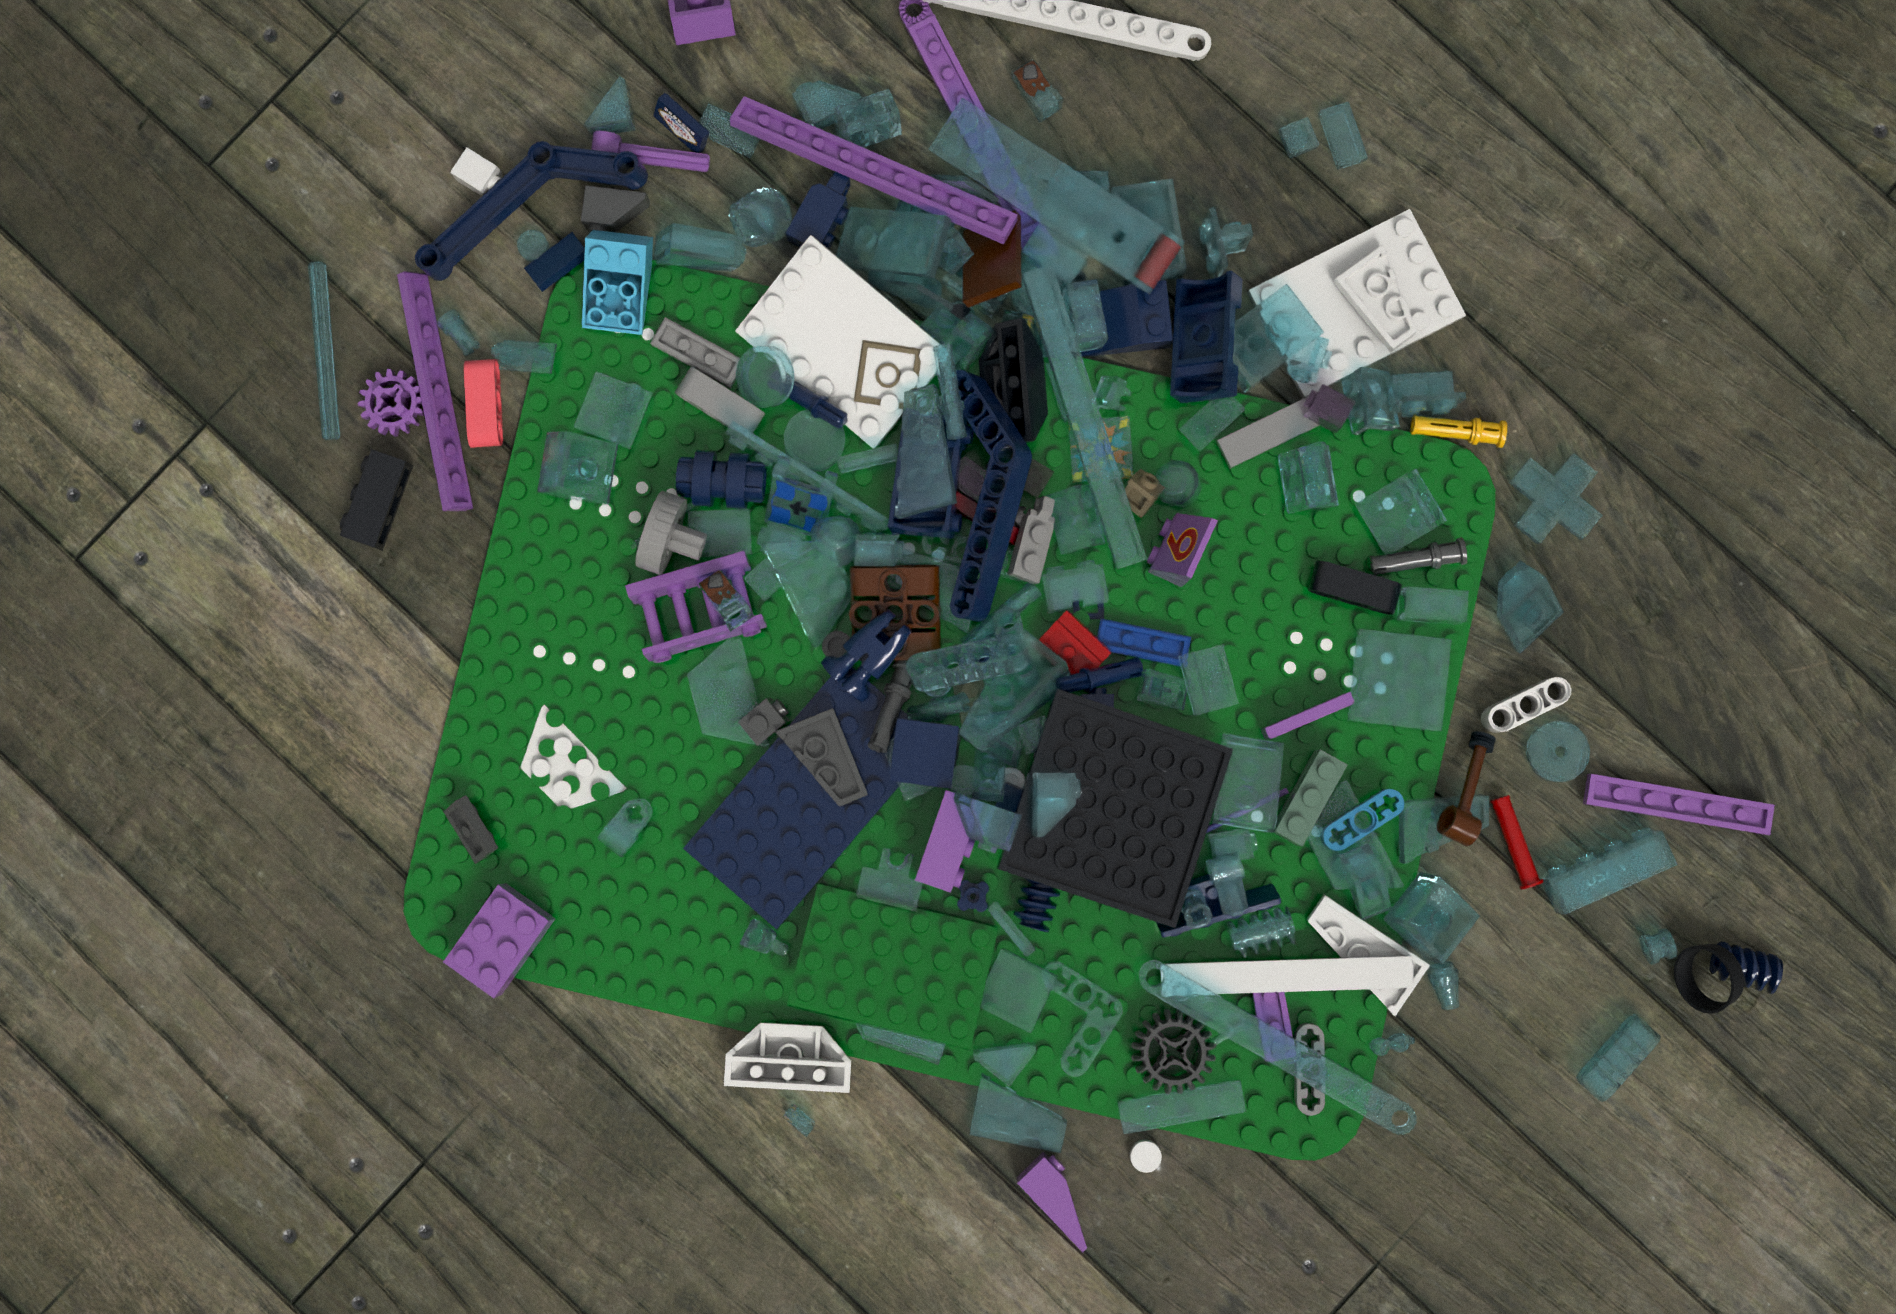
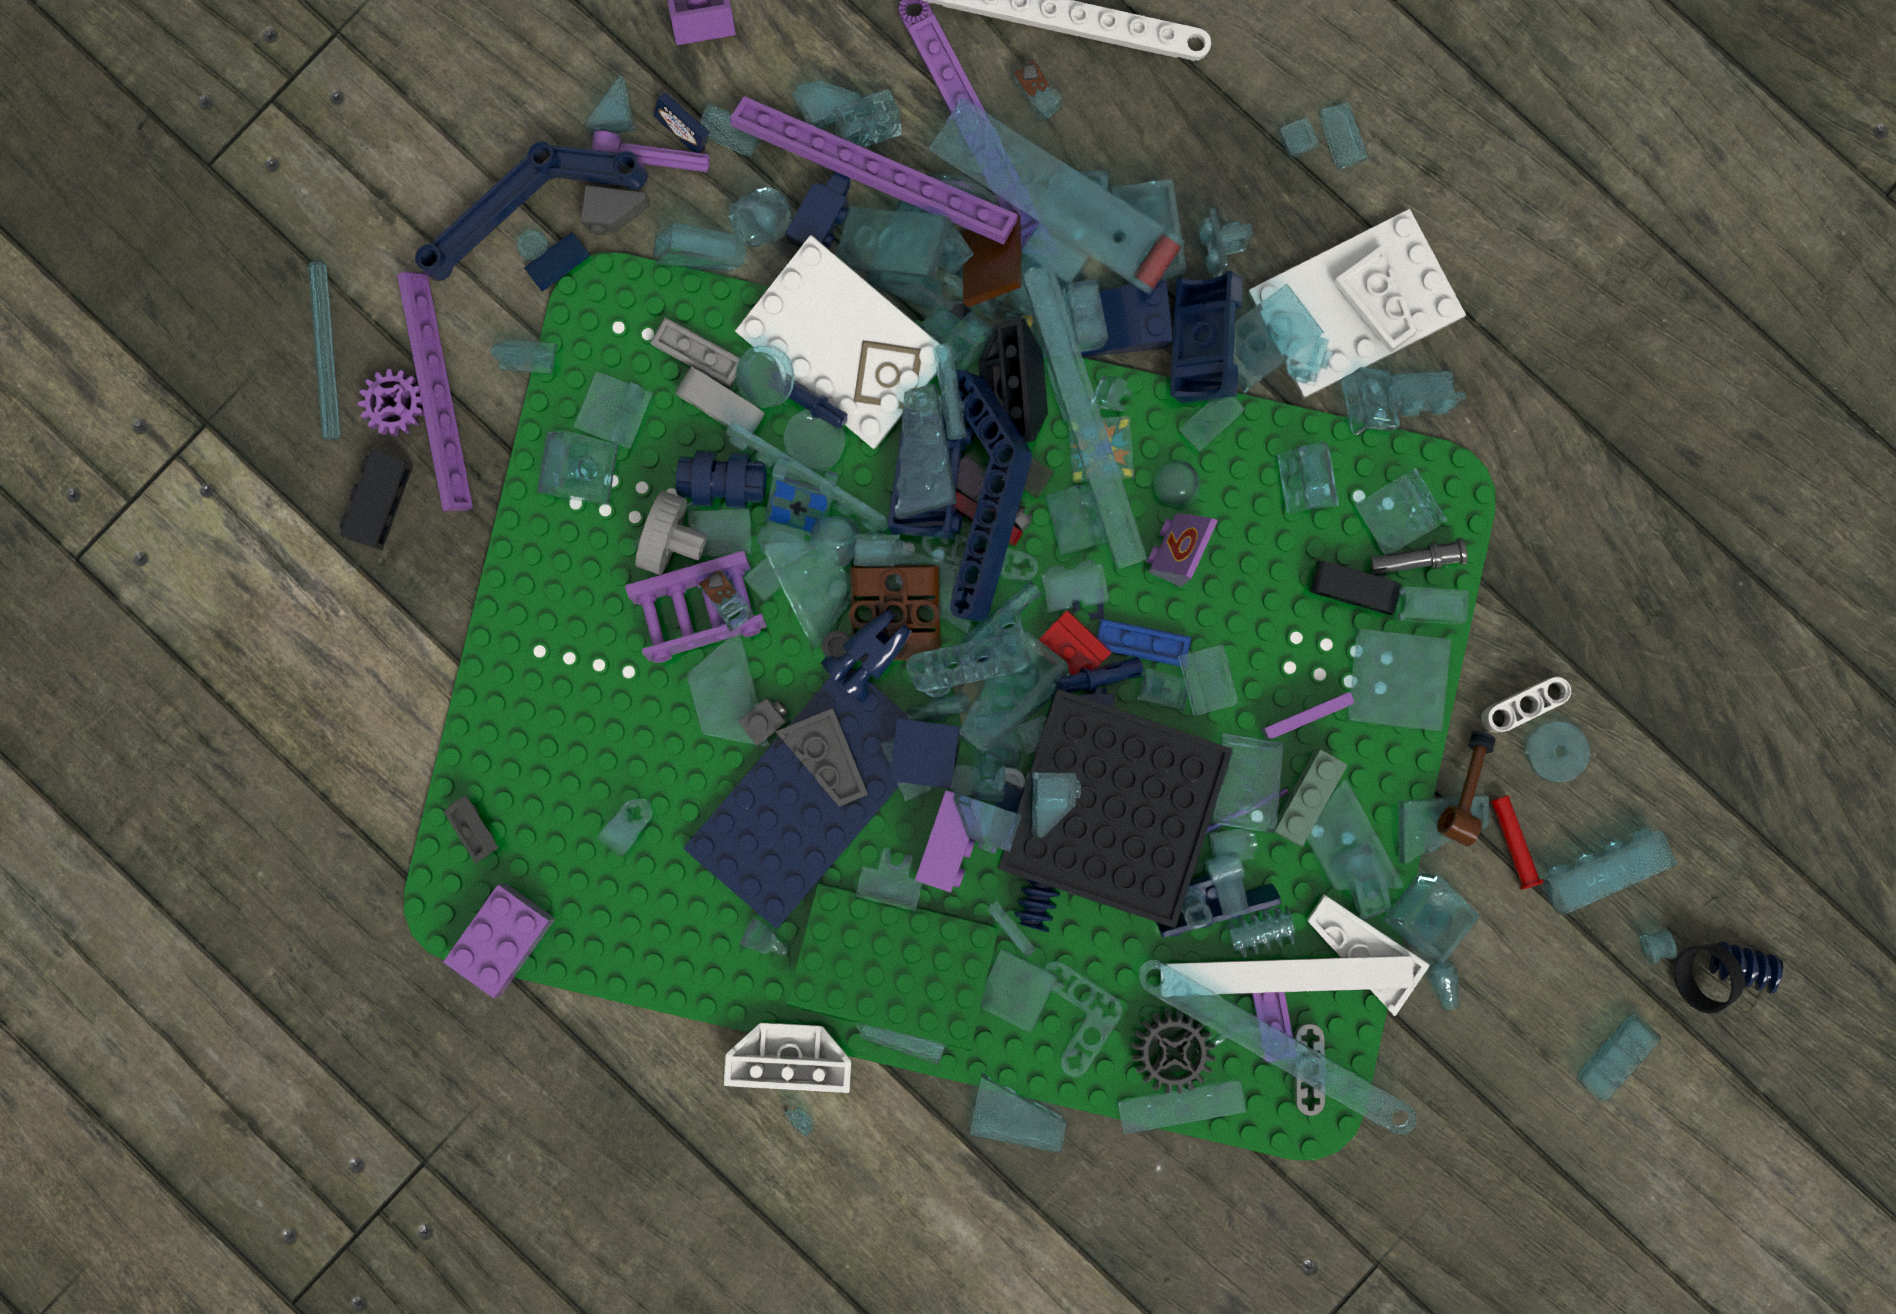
(454, 327): clear light blue pin -> none
(476, 172): white brick -> none
(483, 403): coral beam -> none
(560, 766): white wing -> none
(616, 281): medium azure slope -> none
(867, 458): clear light blue tile -> none
(896, 694): dark grey pin -> none
(967, 889): dark blue plate -> none
(1005, 1061): clear light blue slope -> none
(1033, 541): light grey hinge -> none
(1049, 1190): medium lavender slope -> none
(1142, 492): dark tan bracket -> none
(1145, 1156): white tile -> none
(1265, 434): light grey tile -> none
(1328, 408): clear purple brick -> none
(1377, 800): dark azure beam -> none
(1398, 1042): clear light blue piece -> none
(1473, 431): yellow pin -> none
(1525, 605): clear light blue slope -> none
(1555, 499): clear light blue plate -> none
(1678, 804): medium lavender plate -> none

